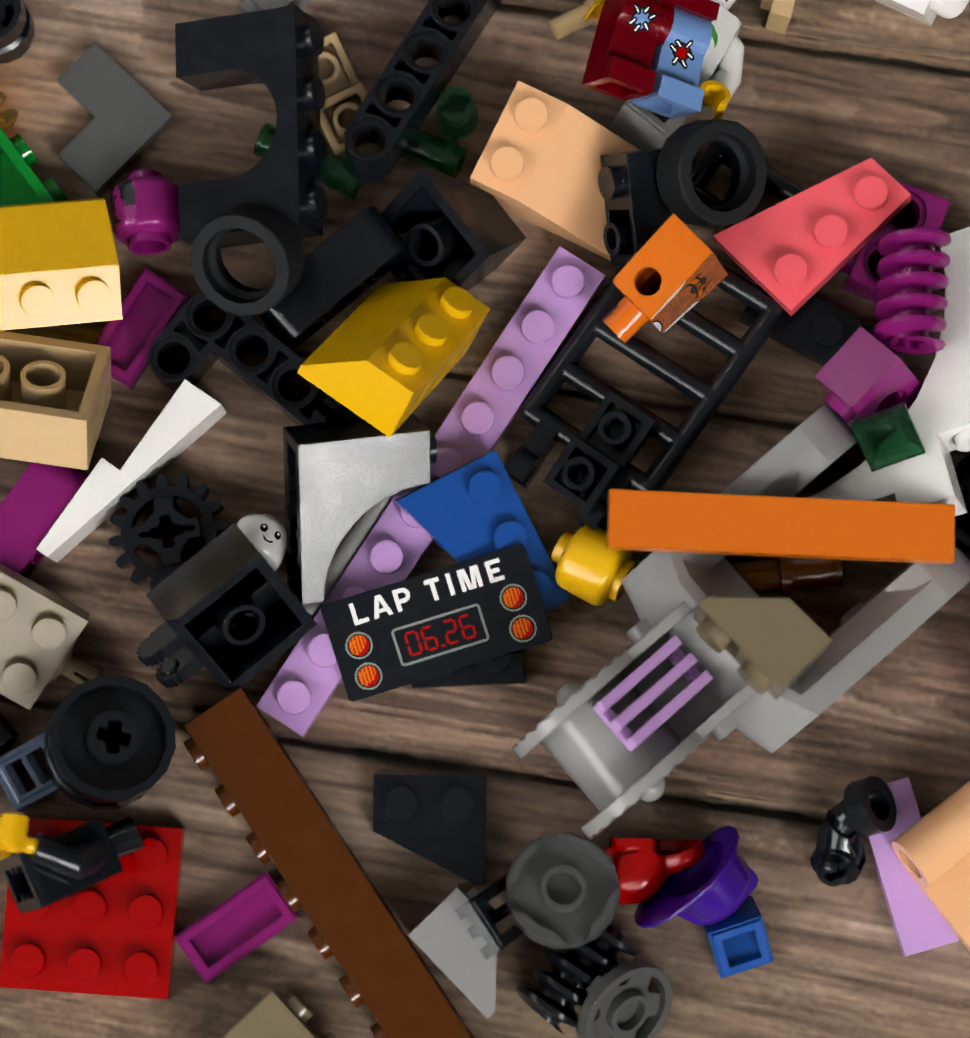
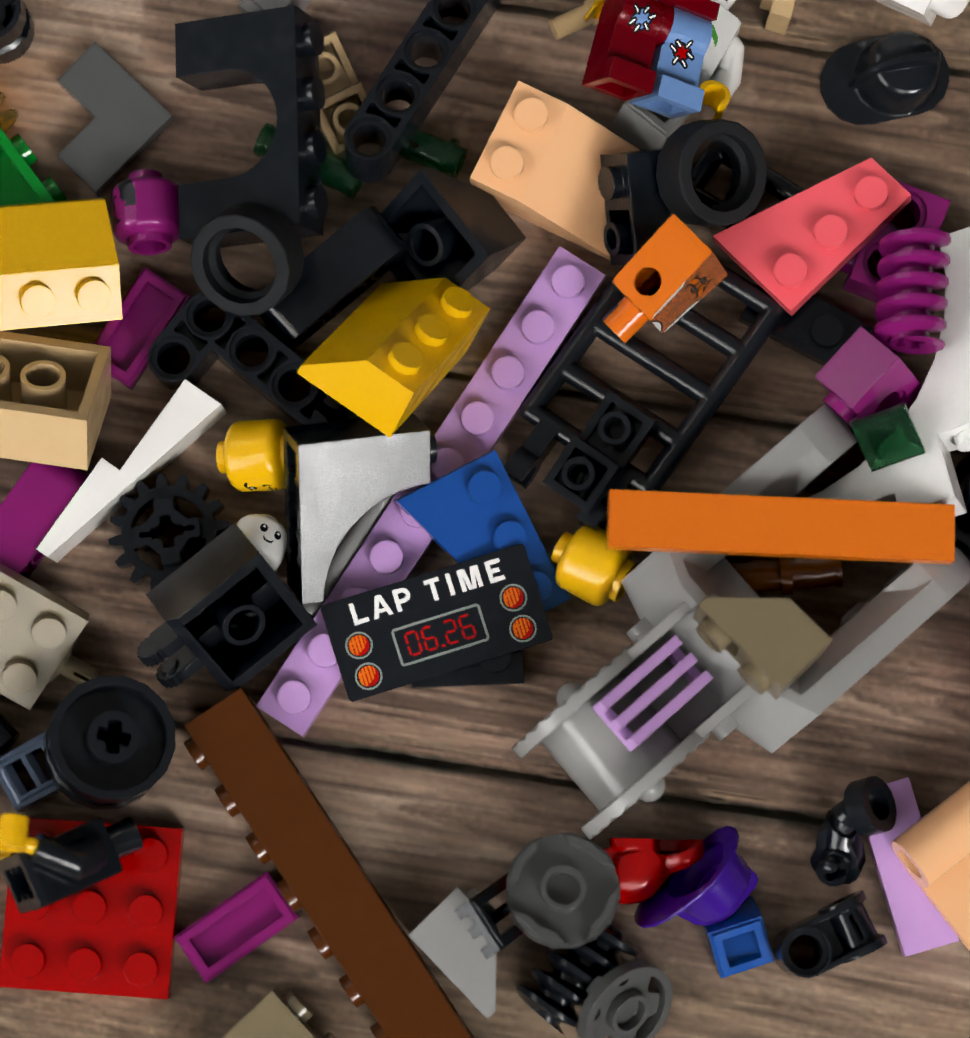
(253, 455): none -> yellow head
(435, 819): black wing -> none
(460, 124): clear green pin -> none
(839, 934): none -> black piece
(884, 78): none -> black piece

